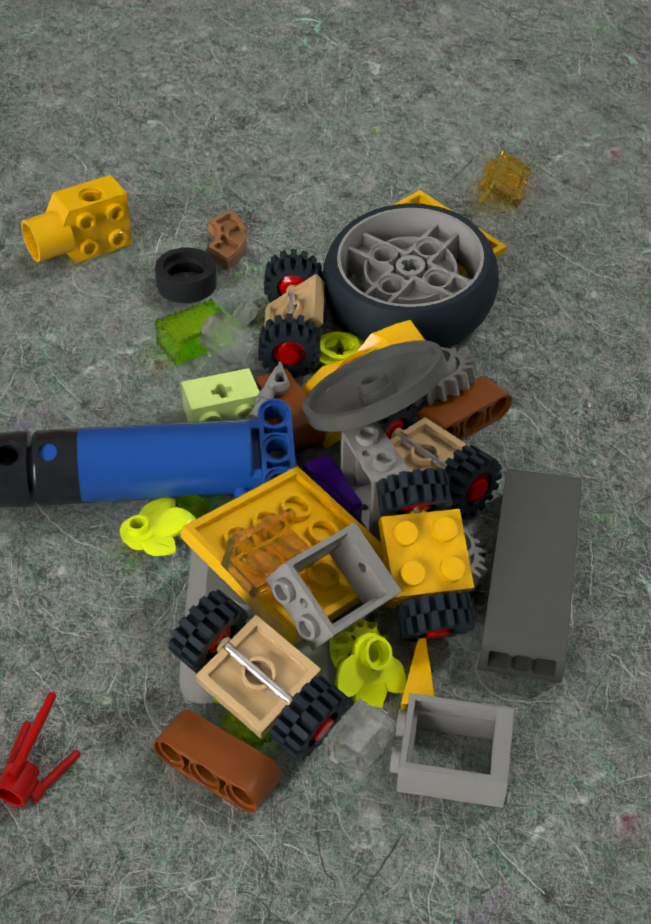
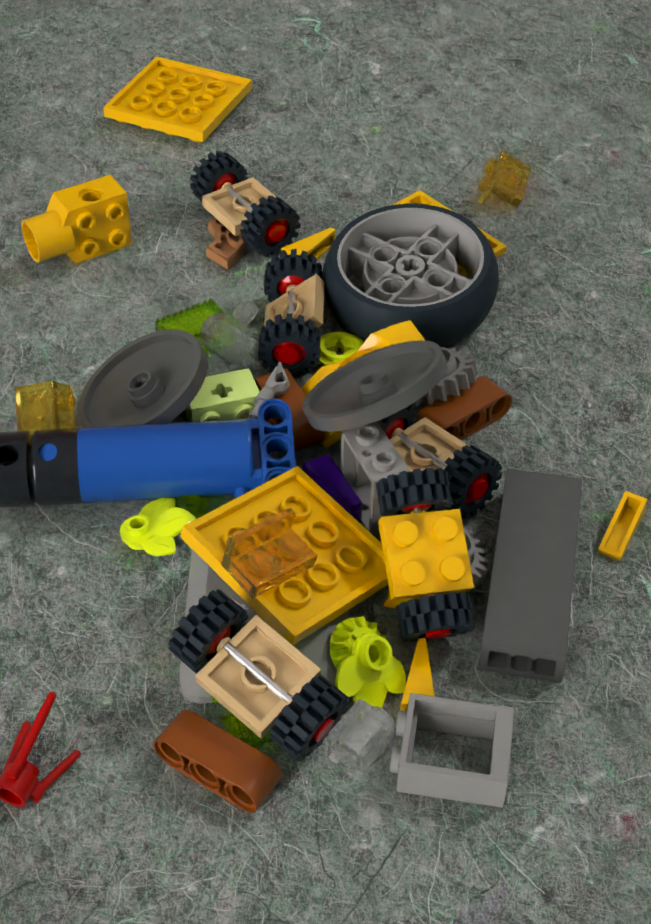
(44, 406): none -> clear yellow bracket
(145, 381): none -> dark grey dish
(178, 99): none -> yellow plate
(185, 289): black tyre -> none
(244, 204): none -> plate
(315, 244): none -> yellow piece
(349, 550): light grey window -> none
(623, 525): none -> yellow piece

